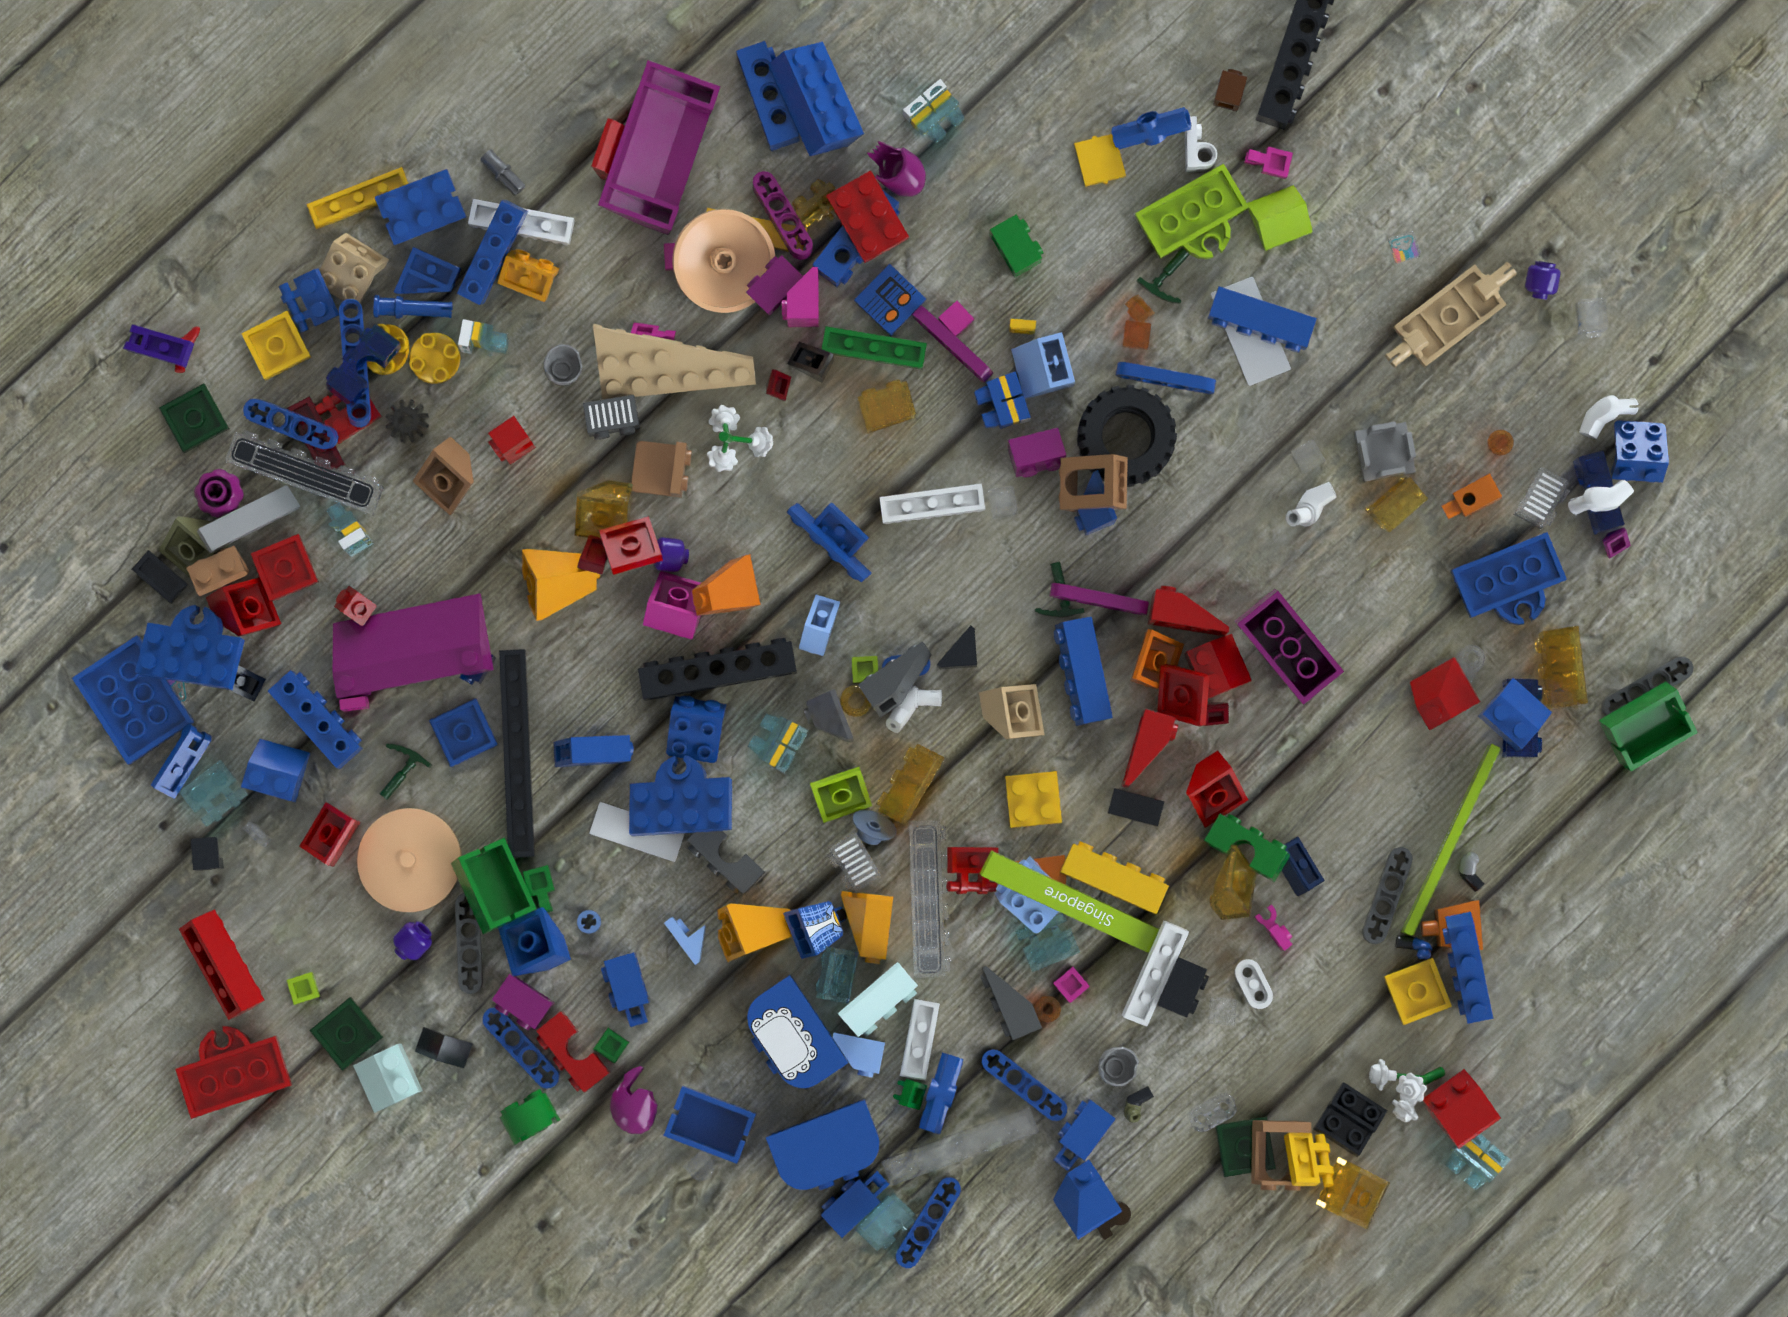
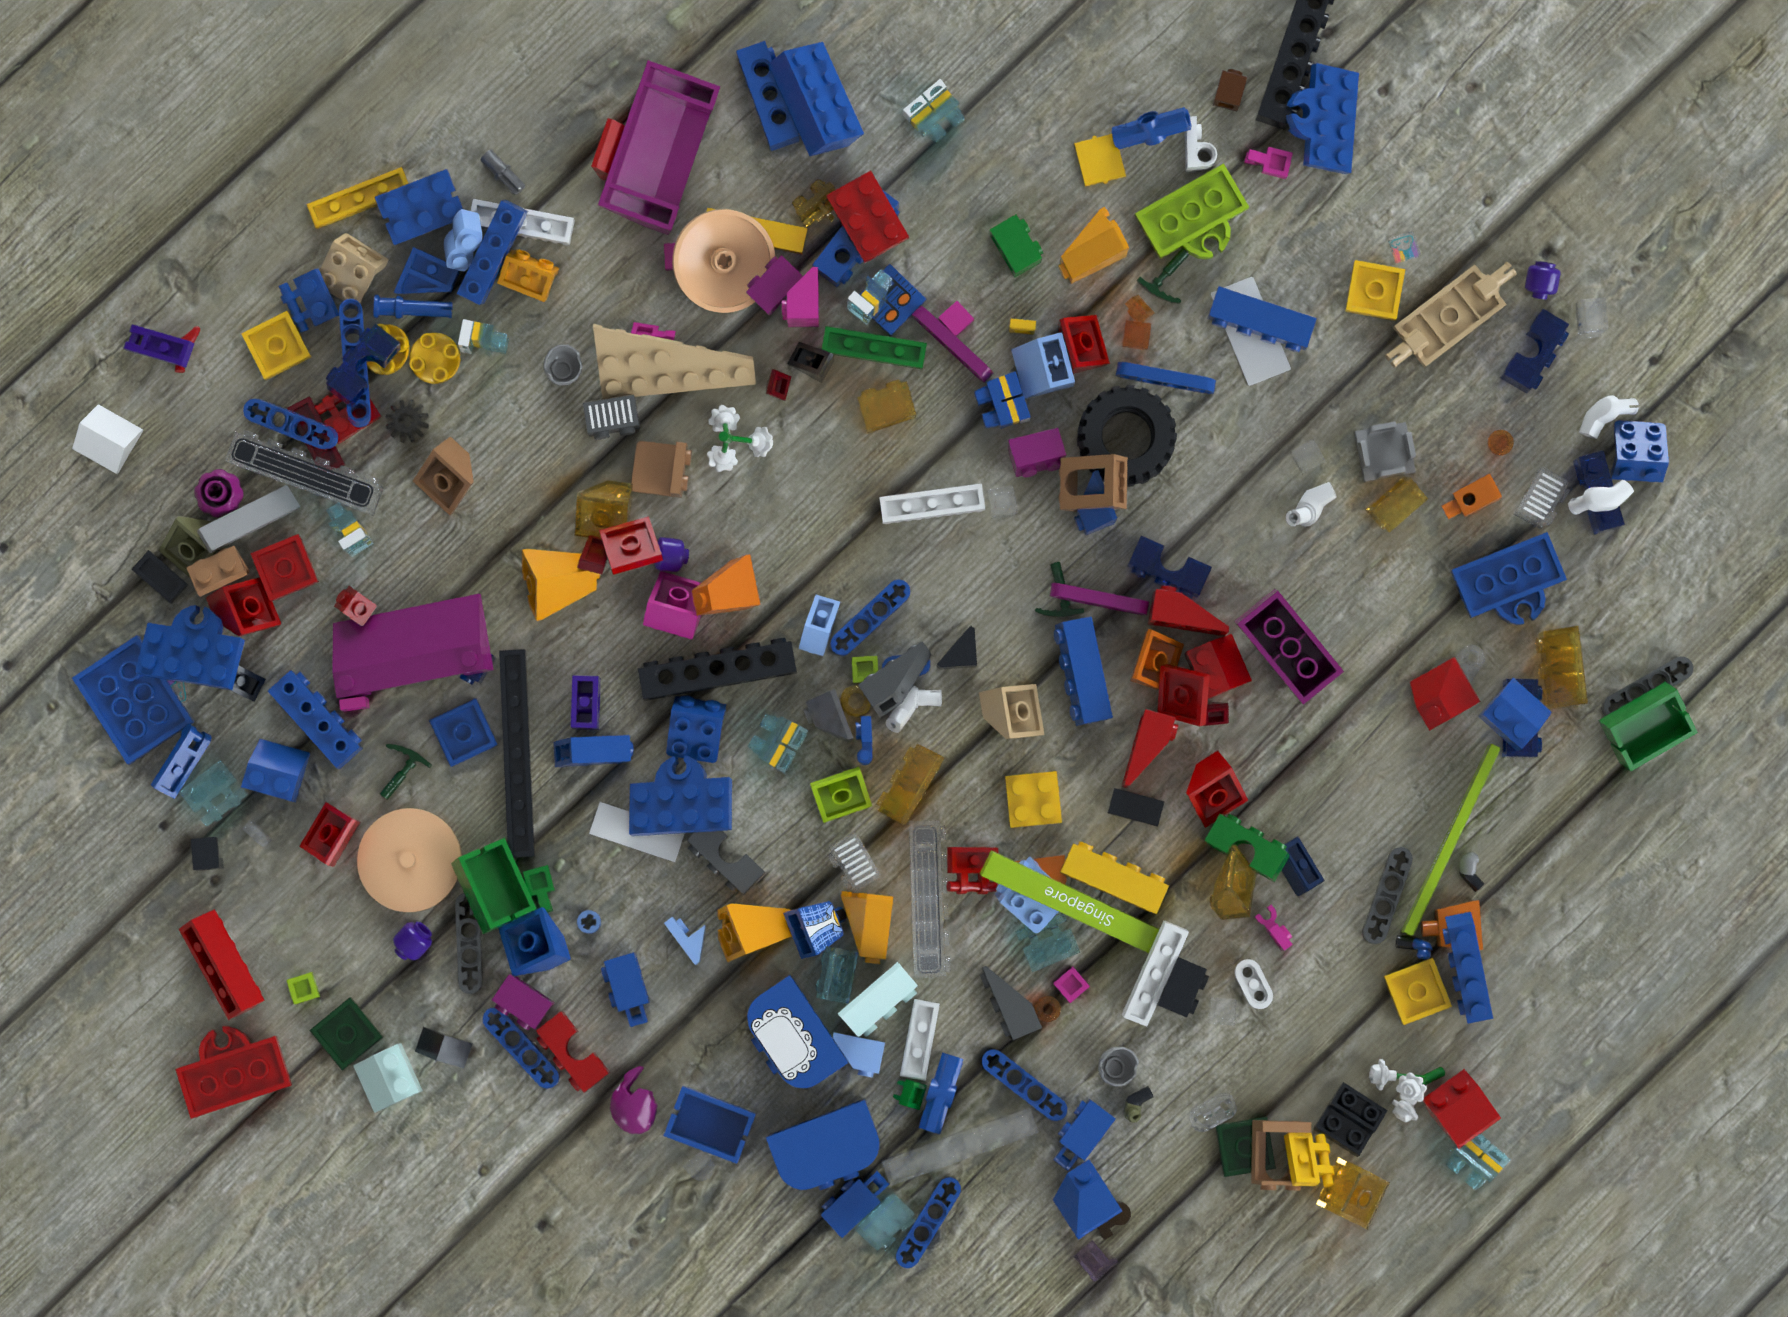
(106, 438): none -> white slope
(194, 418): dark green tile -> none
(462, 240): none -> light blue brick
(510, 441): red arch -> none
(530, 1117): green brick -> none
(585, 702): none -> dark purple brick
(611, 1045): green tile -> none
(785, 214): magenta beam -> none
(836, 534): blue bracket -> none
(864, 733): none -> blue plate
(868, 615): none -> blue beam
(872, 299): none -> clear light blue hips
(873, 827): sand blue piece -> none
(901, 172): magenta helmet -> none
(1083, 342): none -> red slope
(1094, 248): none -> light orange slope
(1094, 1261): none -> clear purple tile
(1147, 561): none -> clear blue arch
(1280, 217): lime slope -> none
(1327, 118): none -> blue plate
(1375, 290): none -> yellow plate
(1548, 333): none -> clear blue arch
(1616, 542): magenta slope -> none

